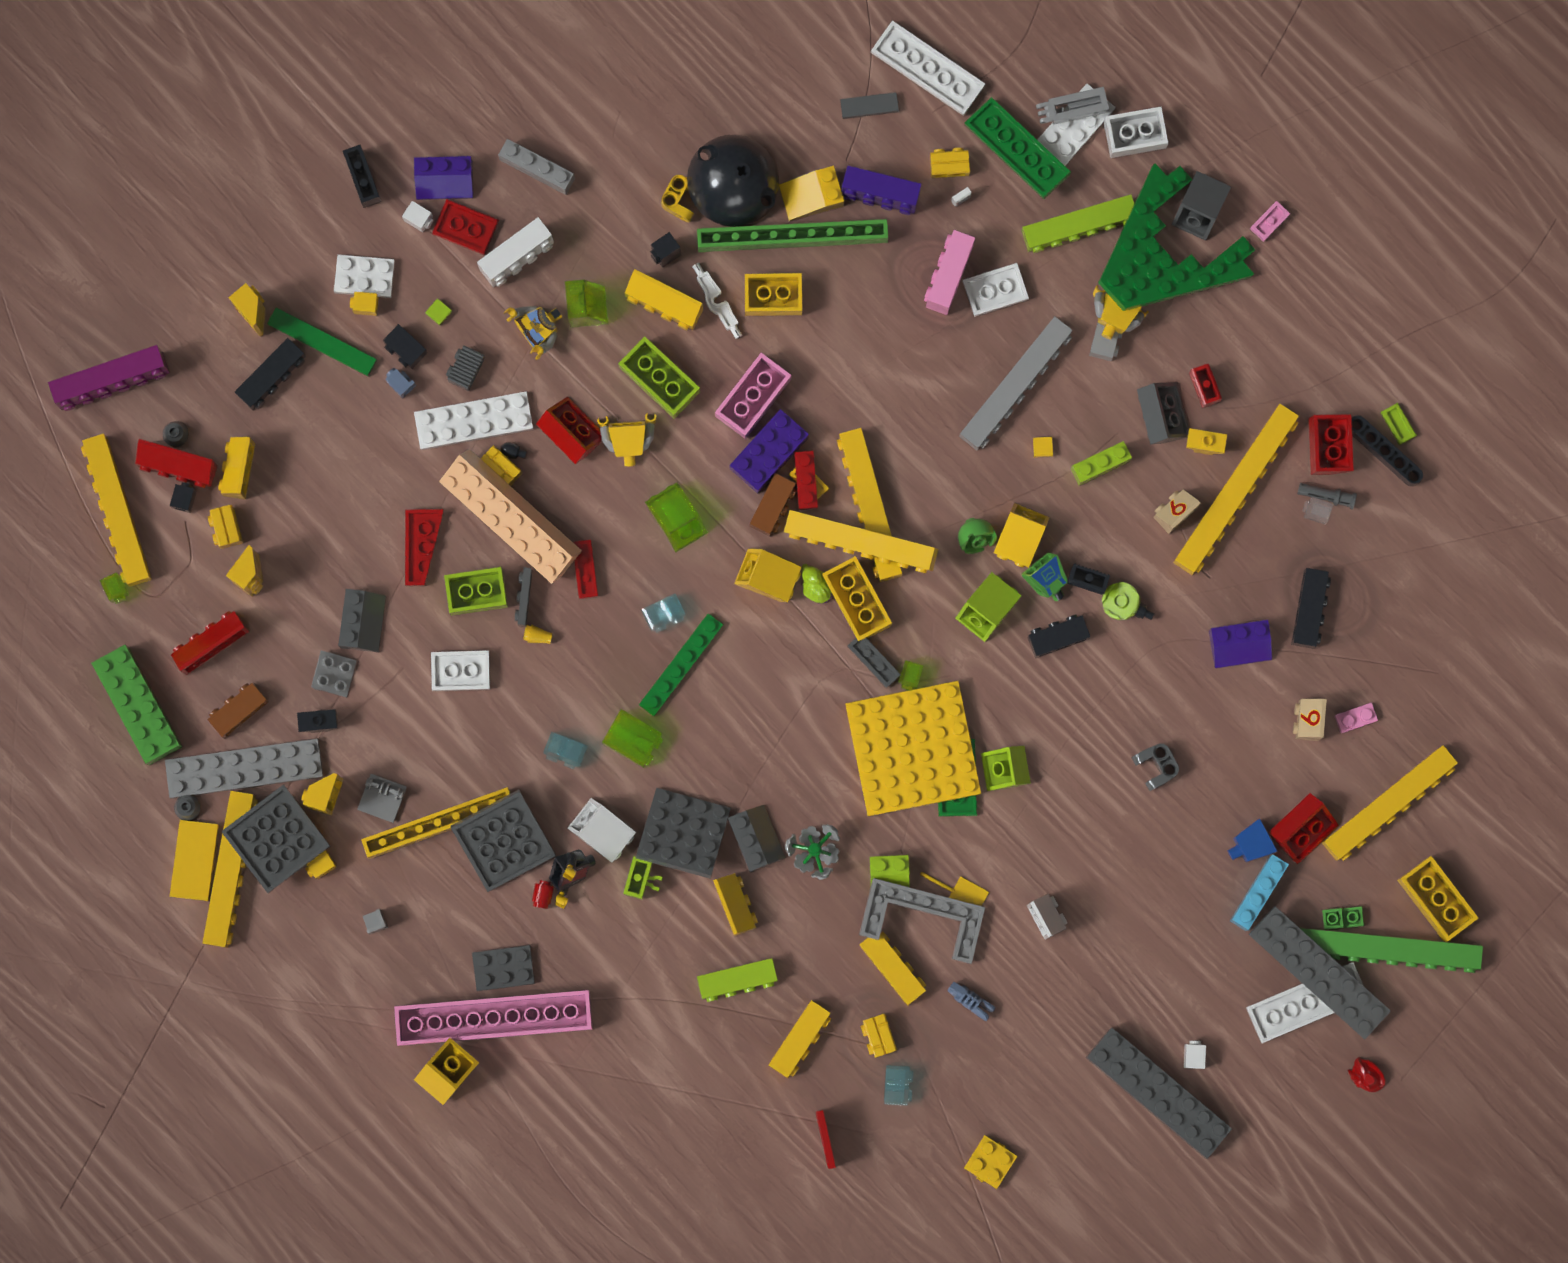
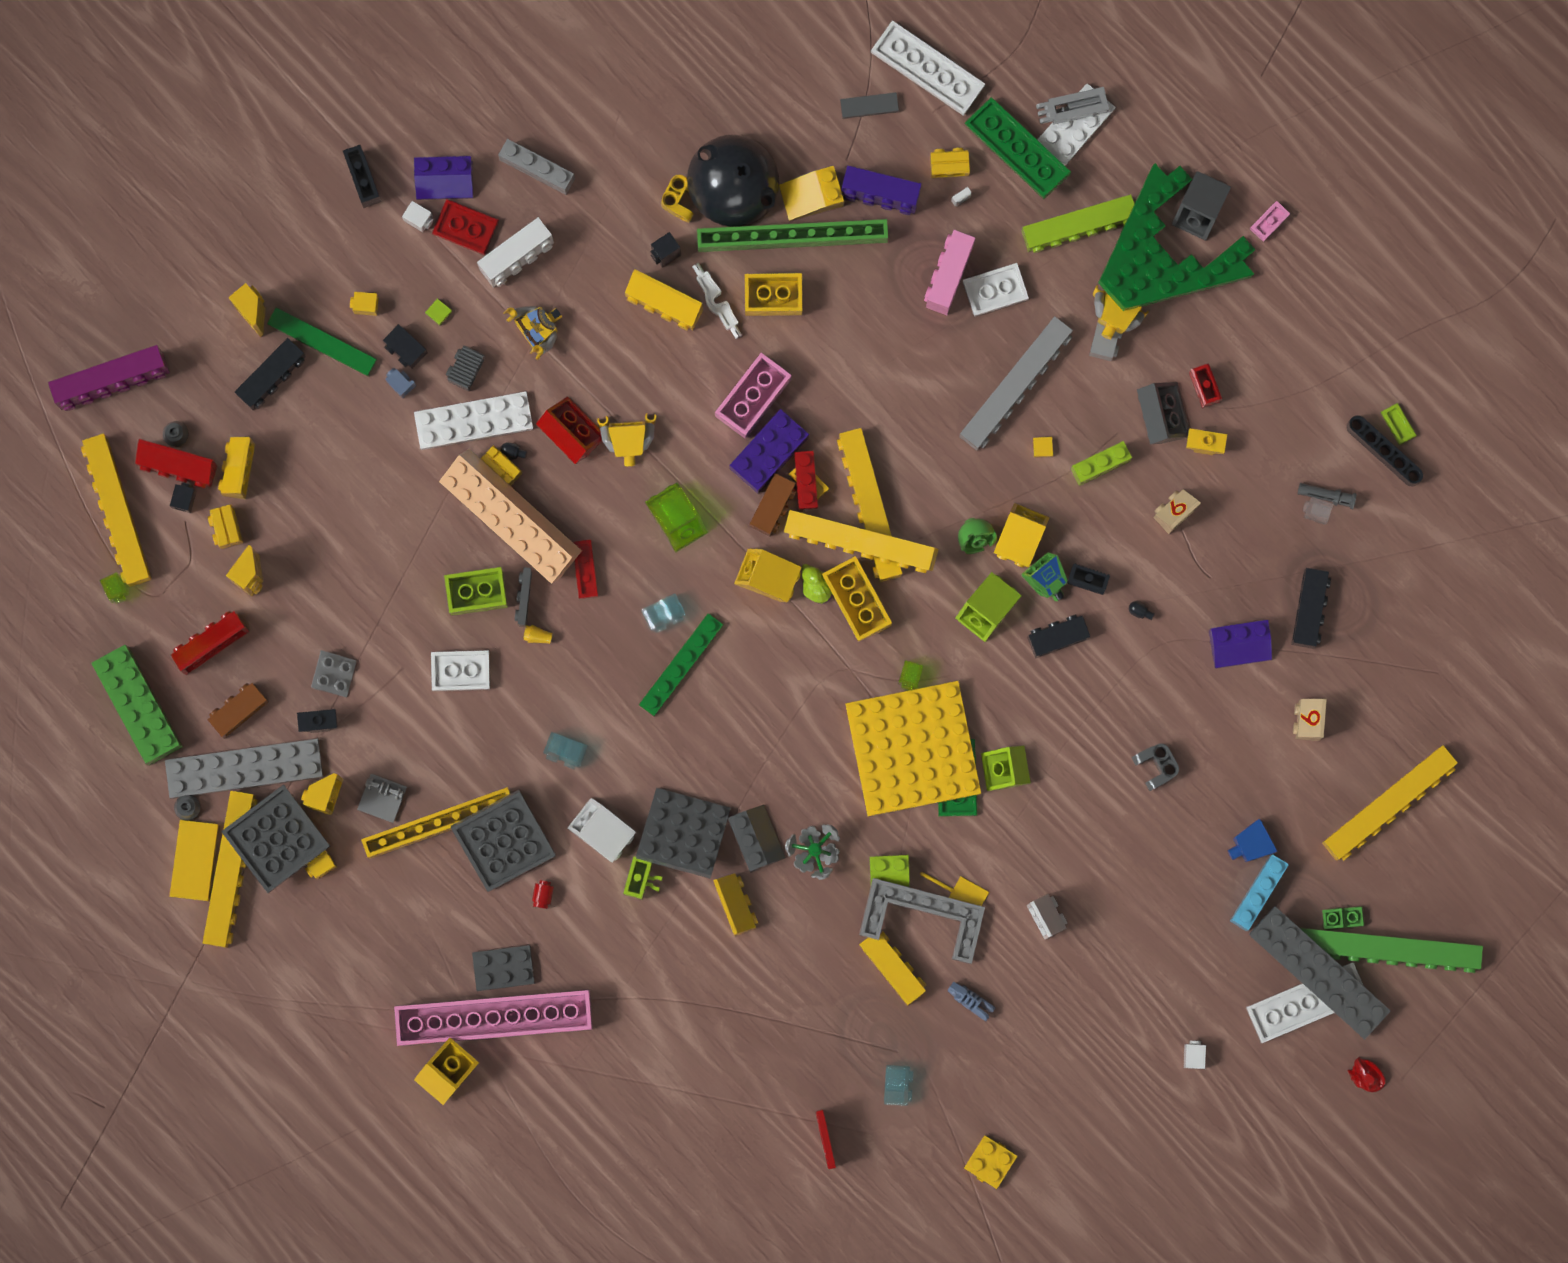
(362, 620): dark grey slope -> none
(364, 275): white plate -> none
(375, 921): light grey panel -> none
(420, 541): red wing -> none
(567, 871): black torso -> none
(586, 303): clear neon green slope -> none
(632, 739): clear neon green slope -> none
(659, 377): lime brick -> none
(737, 979): lime brick -> none
(799, 1039): yellow brick -> none
(874, 661): dark grey plate -> none
(879, 1035): yellow brick -> none
(1121, 601): lime tile -> none
(1135, 132): white brick -> none
(1158, 1093): dark grey brick -> none
(1235, 490): yellow brick -> none
(1303, 828): red slope -> none
(1331, 444): red slope -> none
(1356, 718): bright pink plate -> none
(1437, 899): yellow brick -> none

